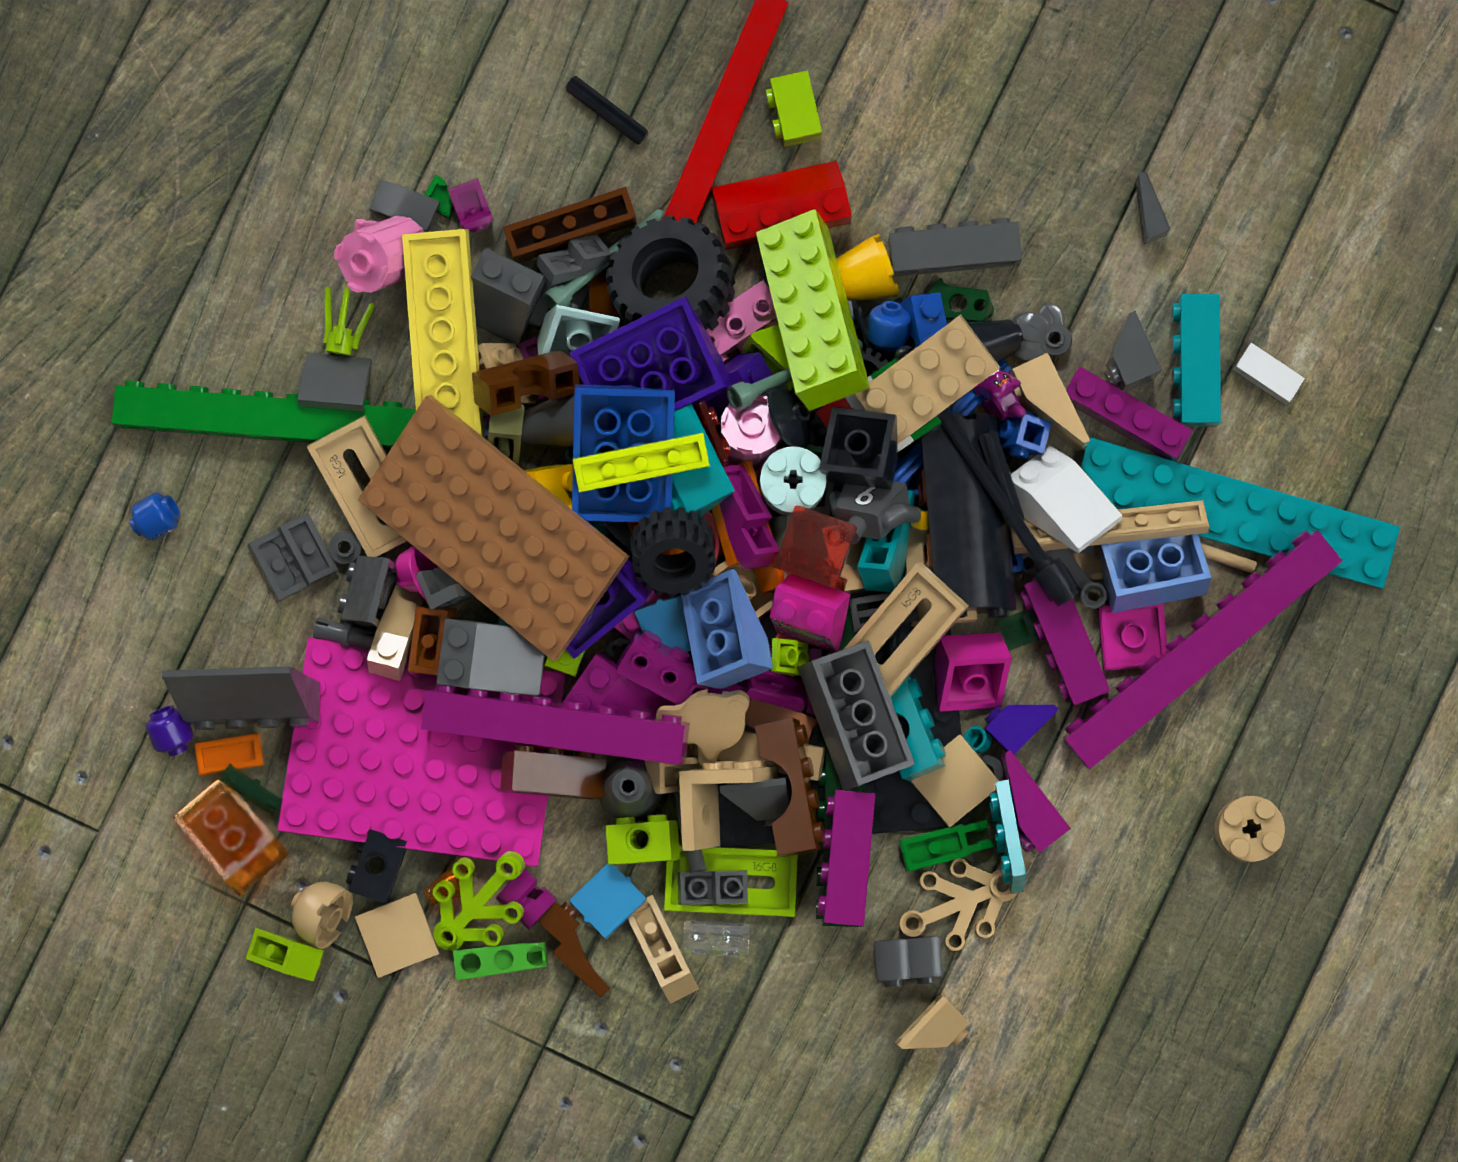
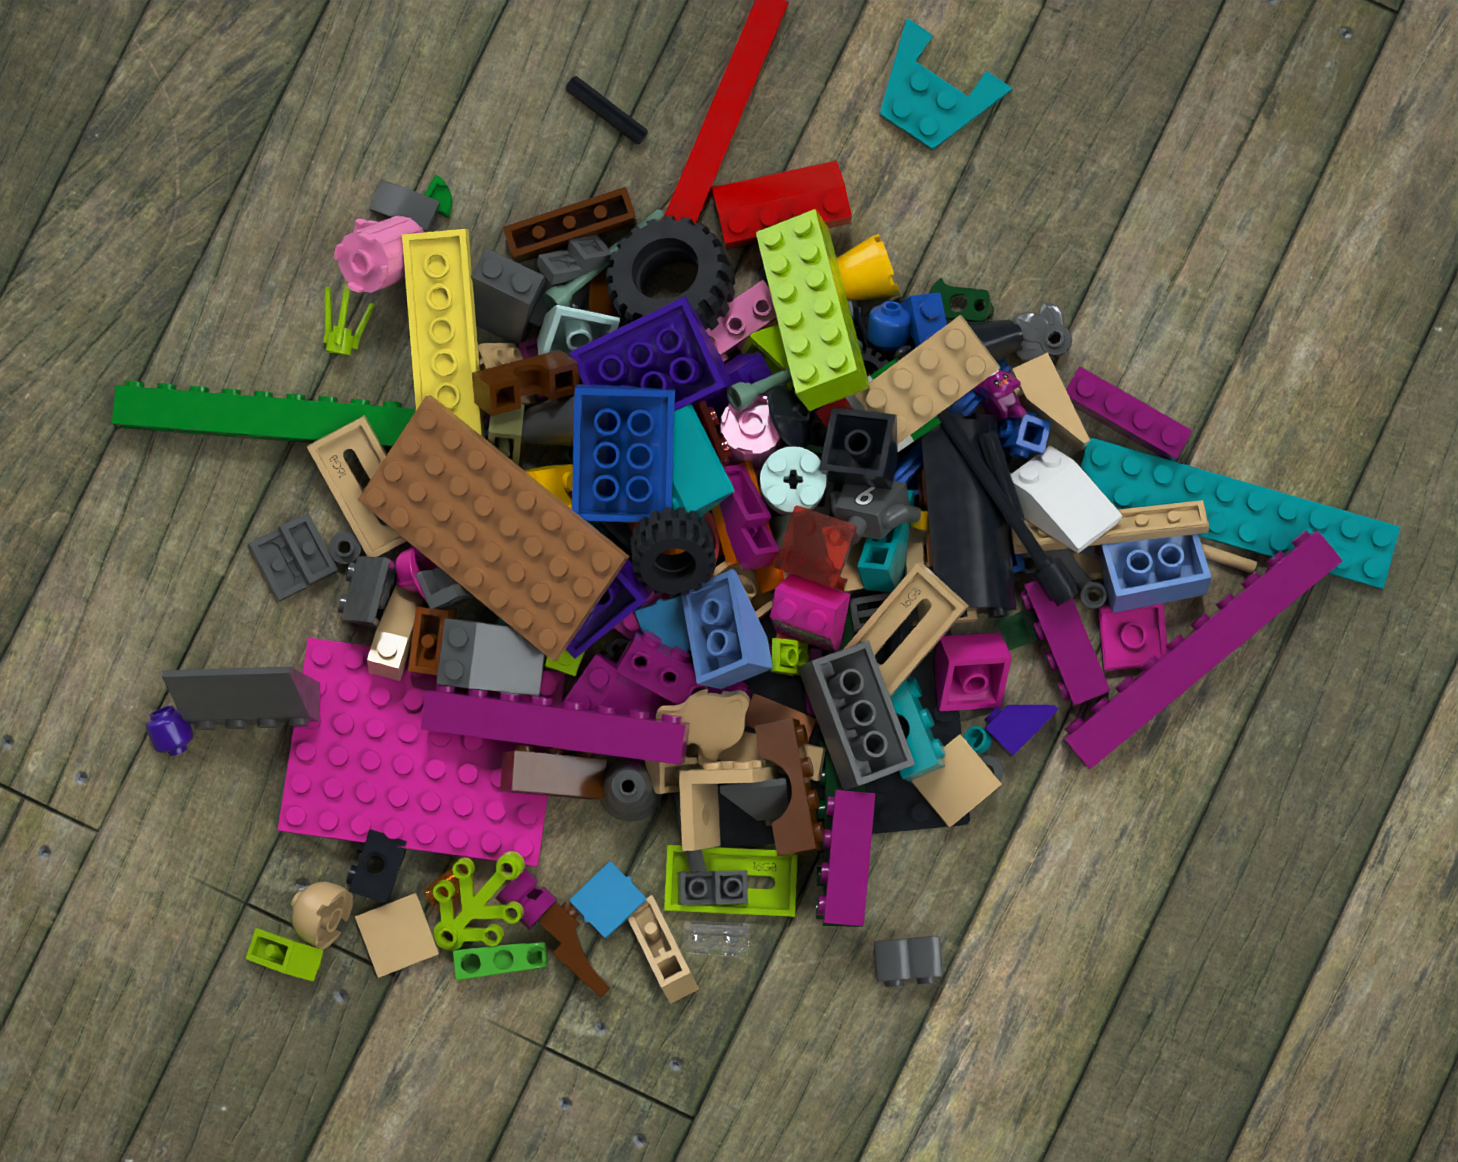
(155, 516): blue head -> none
(231, 836): clear orange slope -> none
(240, 751): orange tile -> none
(250, 789): clear green pin -> none
(334, 382): dark grey slope -> none
(344, 634): dark grey pin -> none
(471, 205): magenta bracket -> none
(641, 462): neon yellow tile -> none
(661, 846): lime brick -> none
(777, 690): magenta tile -> none
(795, 109): lime brick -> none
(925, 103): none -> teal wing
(935, 1027): tan slope -> none
(941, 846): green hinge -> none
(955, 248): dark grey brick -> none
(964, 901): tan plant -> none
(1007, 837): plate -> none
(1035, 815): magenta slope -> none
(1132, 357): dark grey slope -> none
(1152, 218): dark grey slope -> none
(1197, 360): teal brick -> none
(1266, 838): tan brick -> none
(1269, 374): white slope -> none

